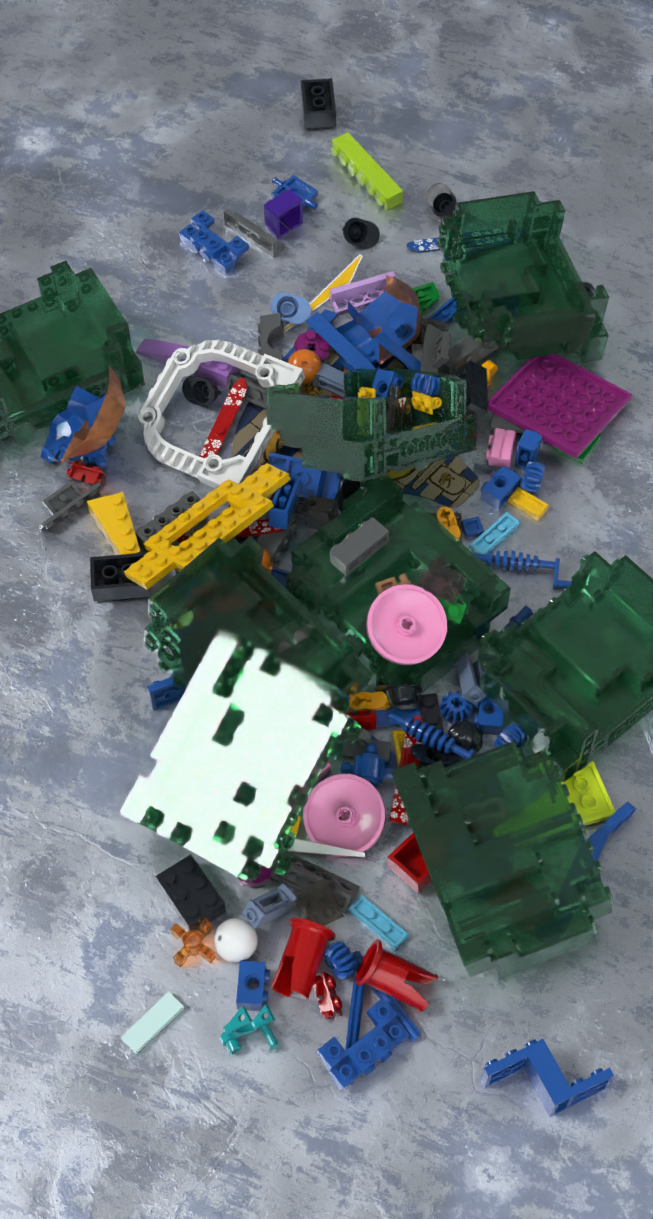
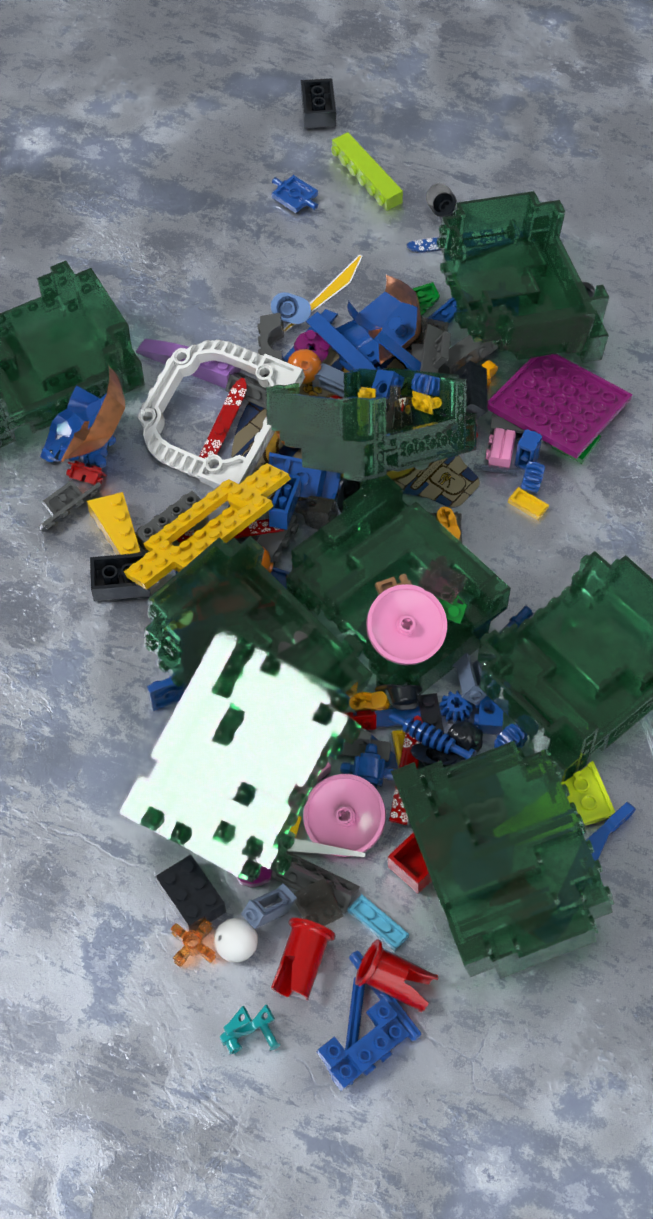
(152, 1022): light aqua tile -> none
(200, 390): black piece -> none
(210, 245): blue bracket -> none
(250, 973): blue brick -> none
(253, 233): dark grey fence -> none
(286, 208): dark purple piece -> none
(331, 1003): red hinge -> none
(340, 960): blue gear -> none
(359, 289): lavender fence -> none
(359, 546): dark grey brick -> none
(361, 233): black piece -> none
(472, 527): blue tile -> none
(495, 534): medium azure tile -> none
(500, 487): blue brick -> none
(535, 563): blue piece -> none
(546, 1076): blue bracket -> none

